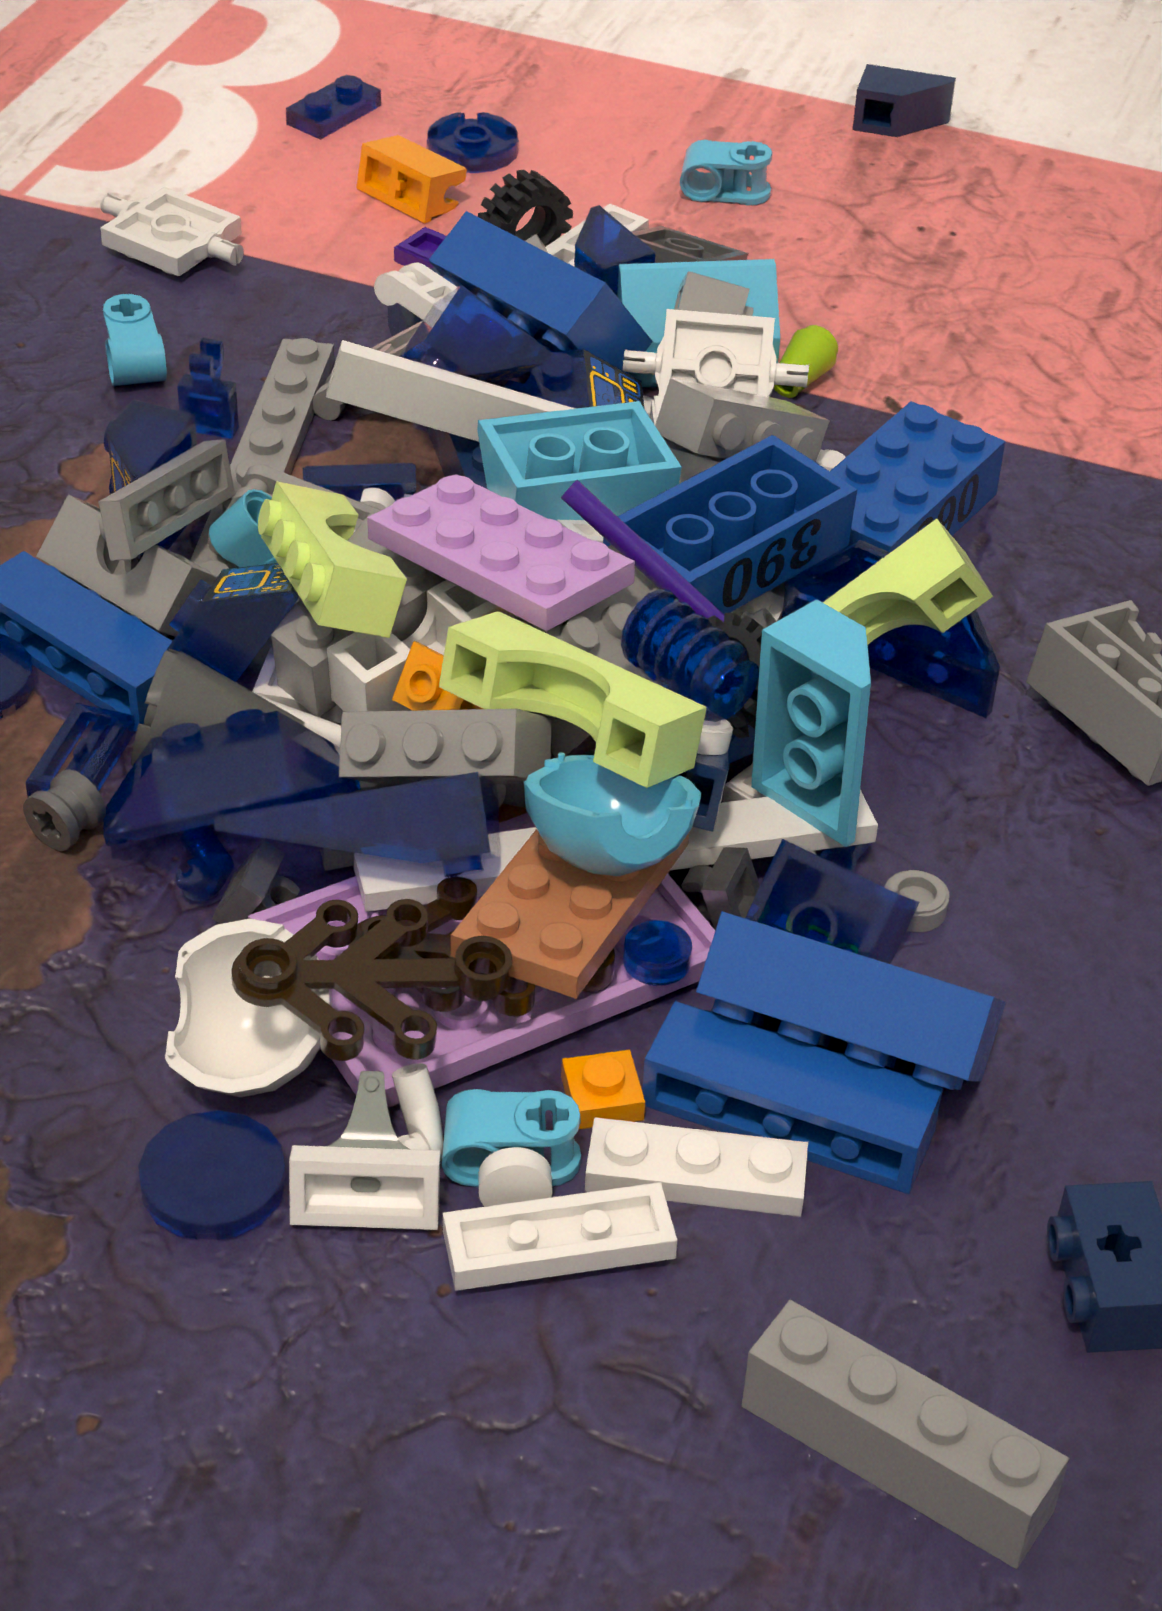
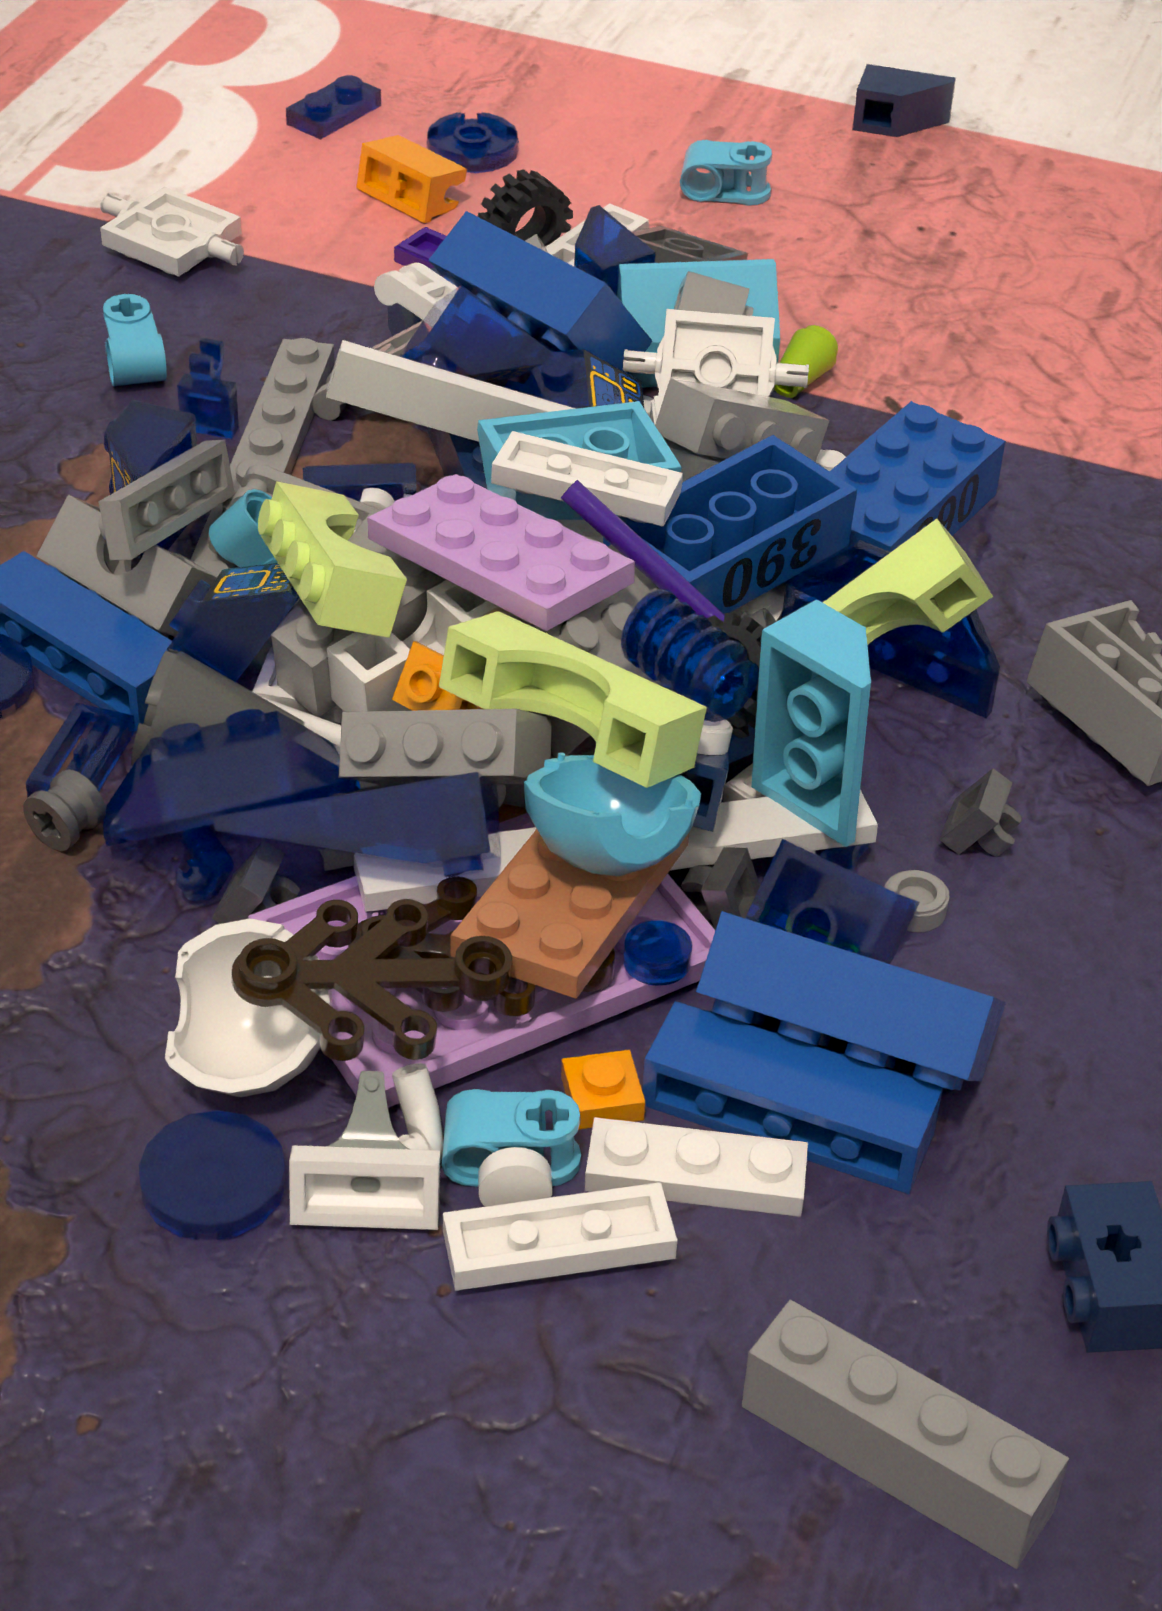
(623, 485): none -> white plate
(982, 816): none -> flat silver tile

